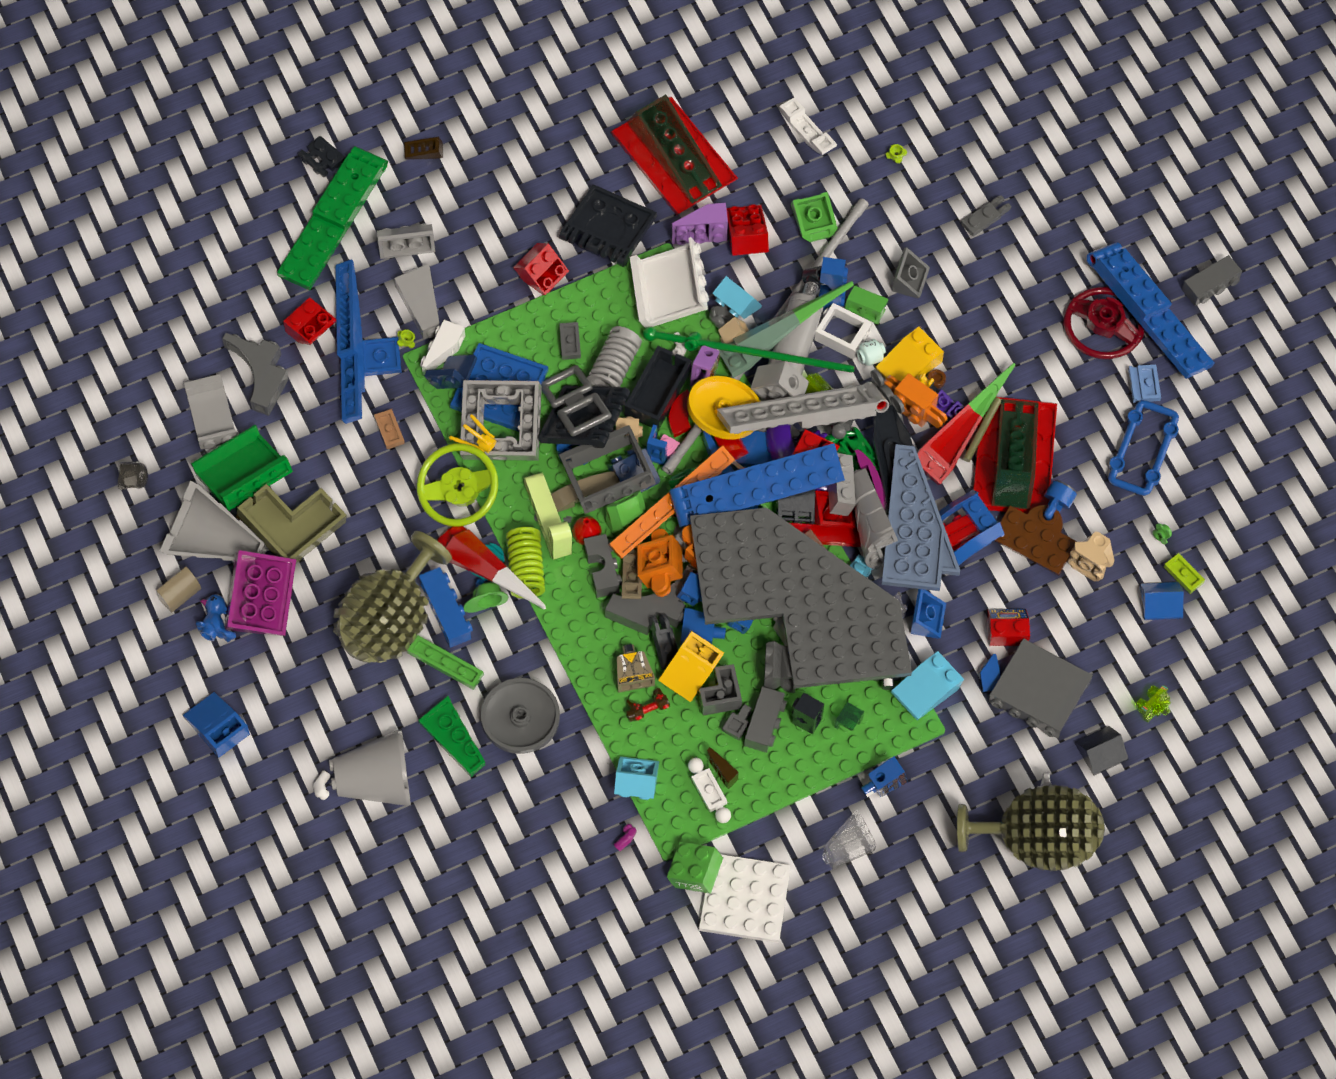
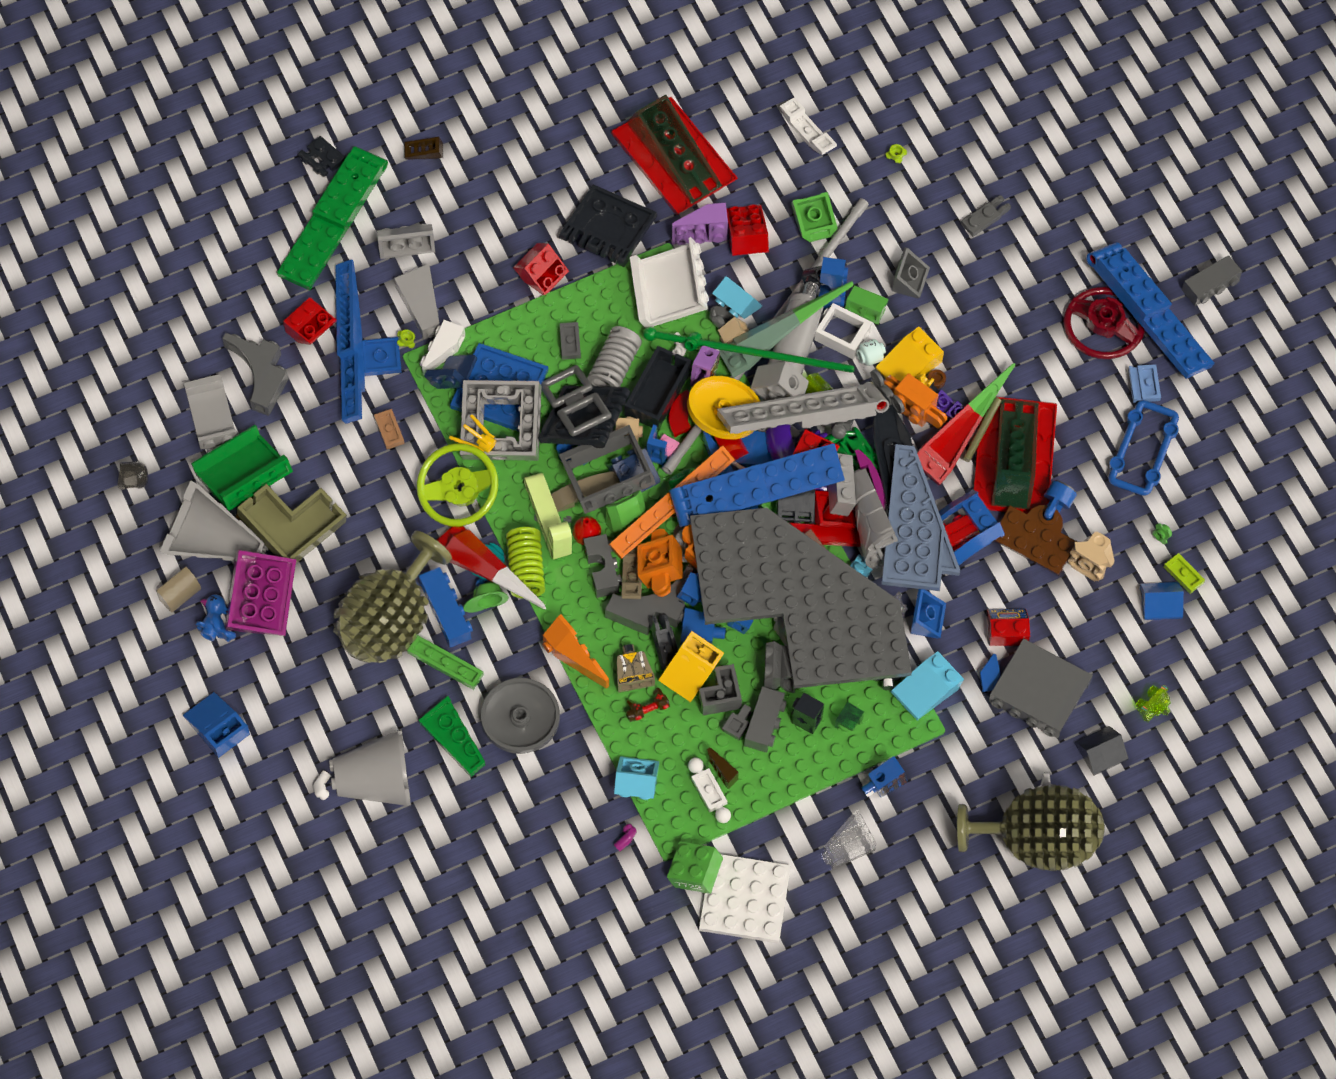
(563, 644): none -> orange wedge

